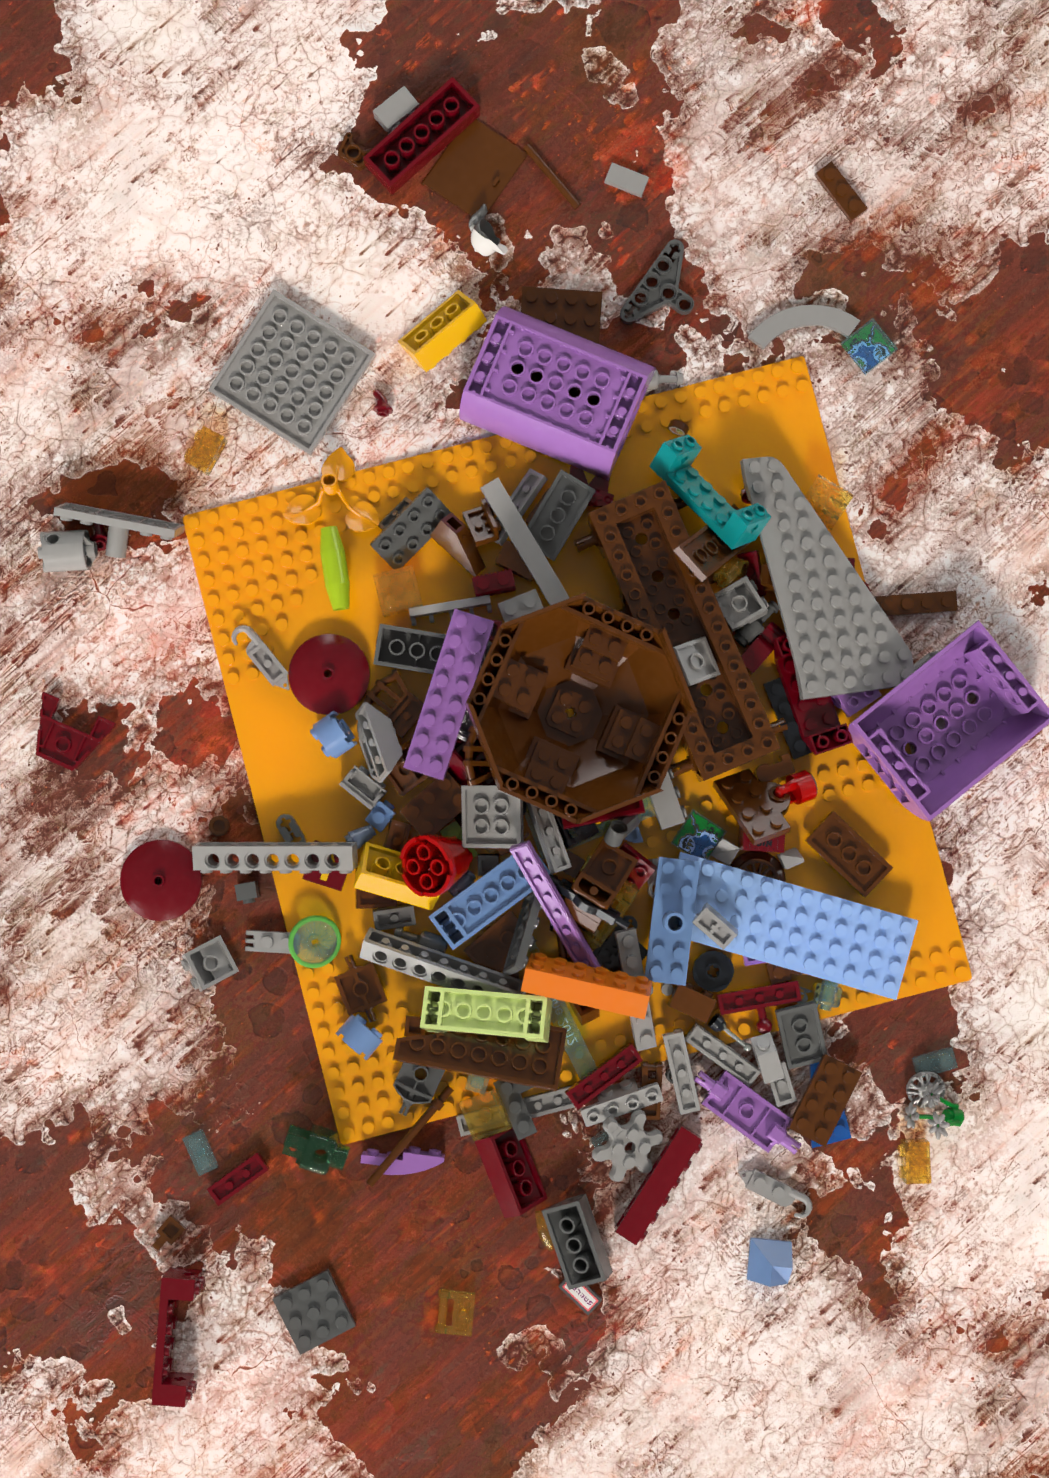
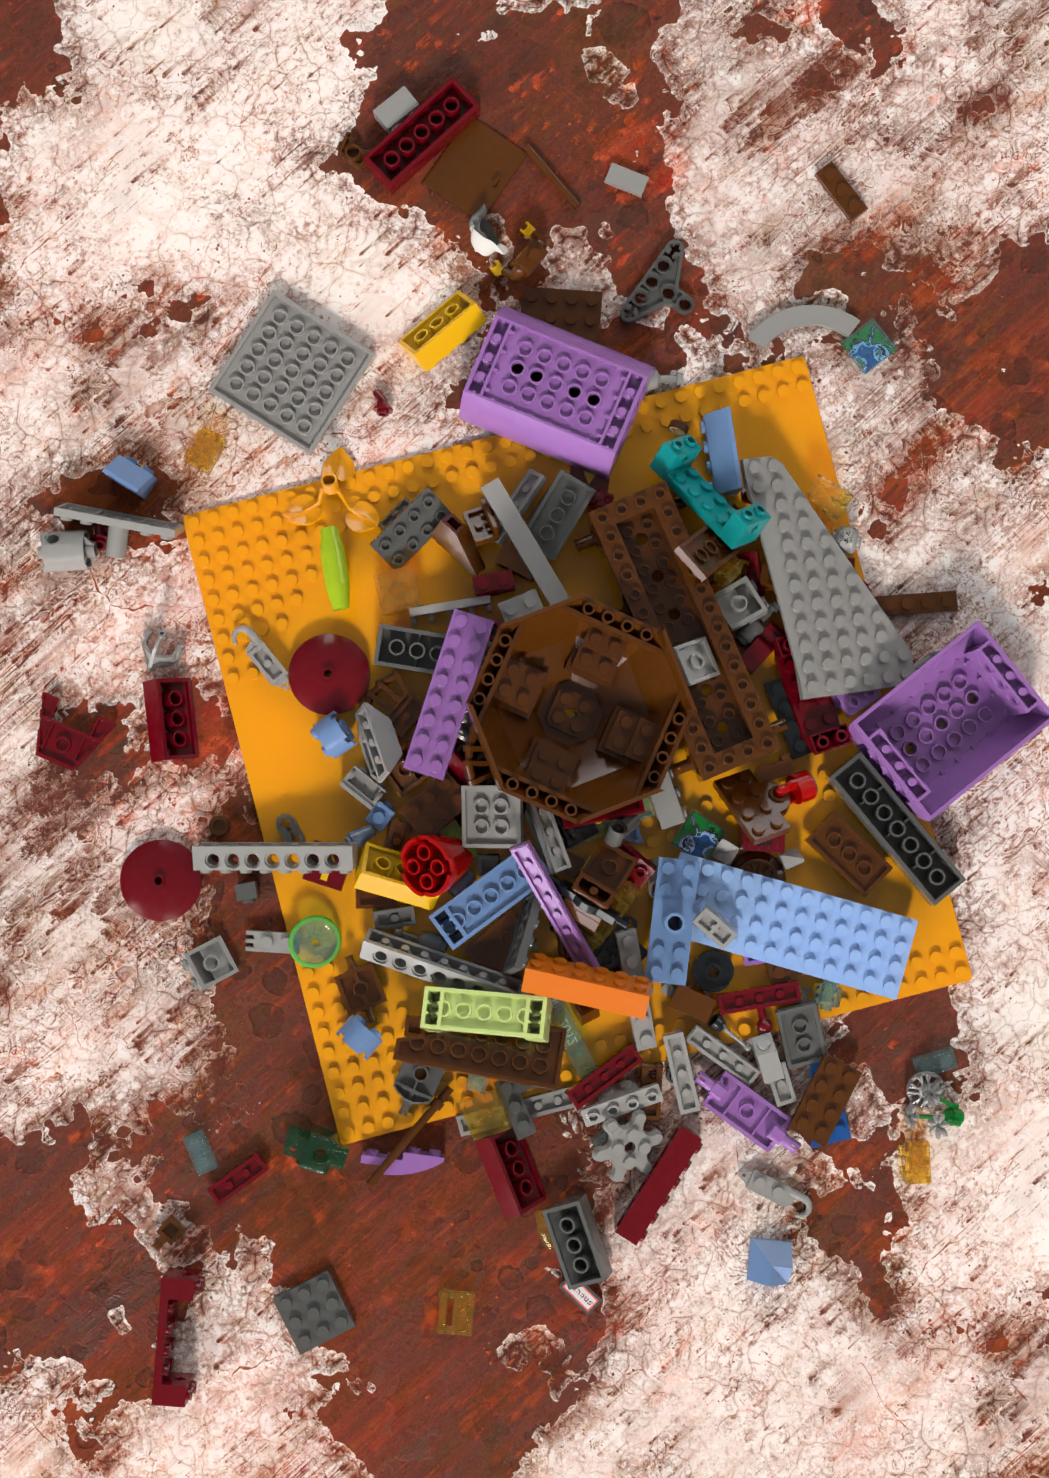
(131, 476): none -> medium blue slope
(154, 660): none -> light grey helmet
(170, 719): none -> dark red slope
(527, 259): none -> reddish brown torso
(721, 452): none -> medium blue slope
(847, 539): none -> light grey head
(895, 829): none -> dark grey brick

